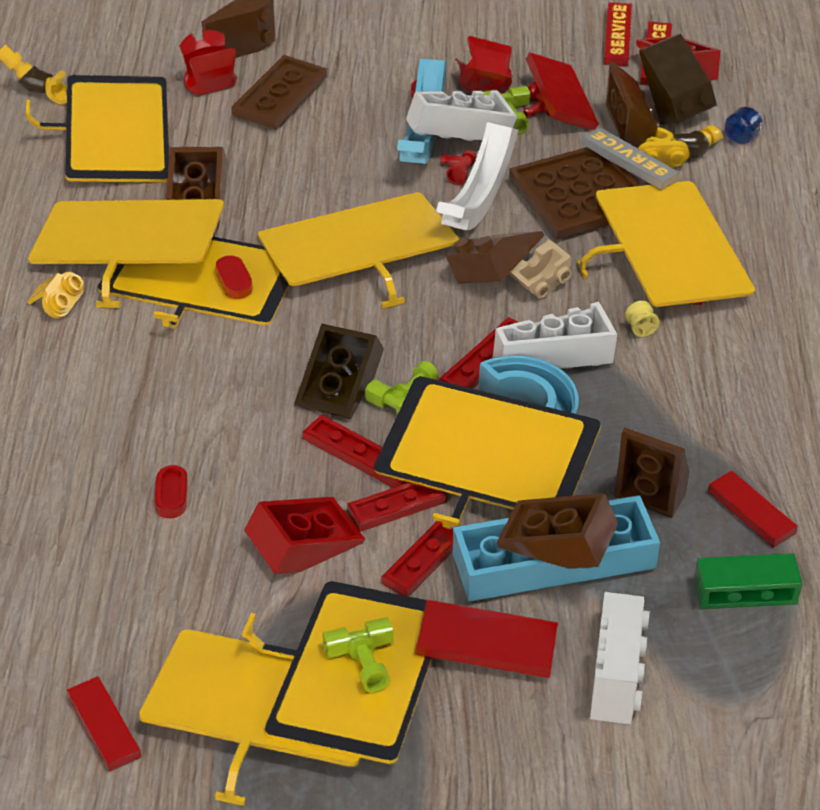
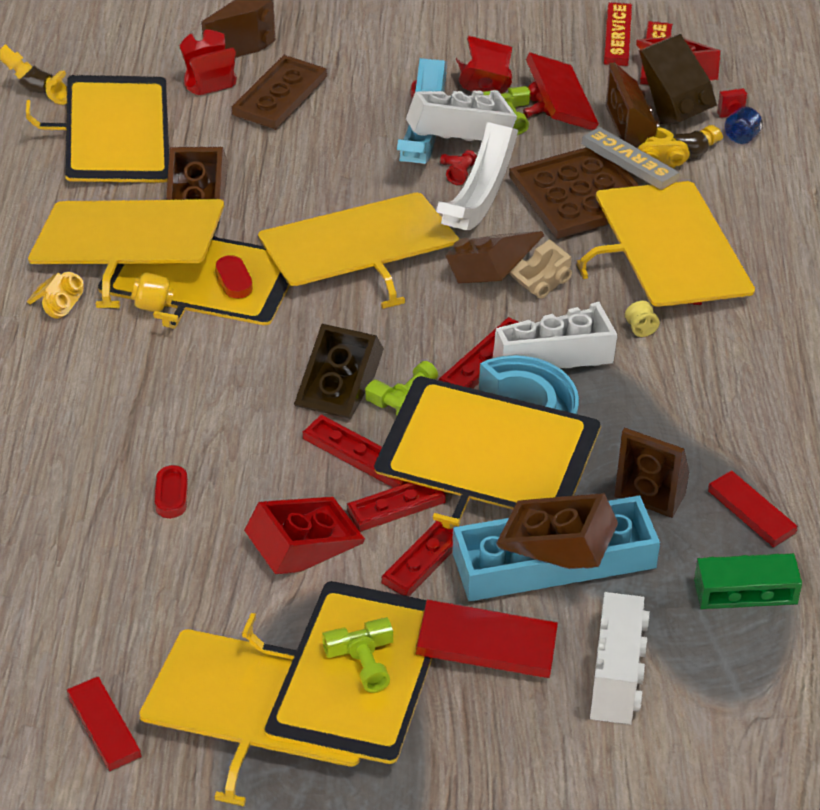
(151, 292): none -> yellow head
(730, 101): none -> red plate

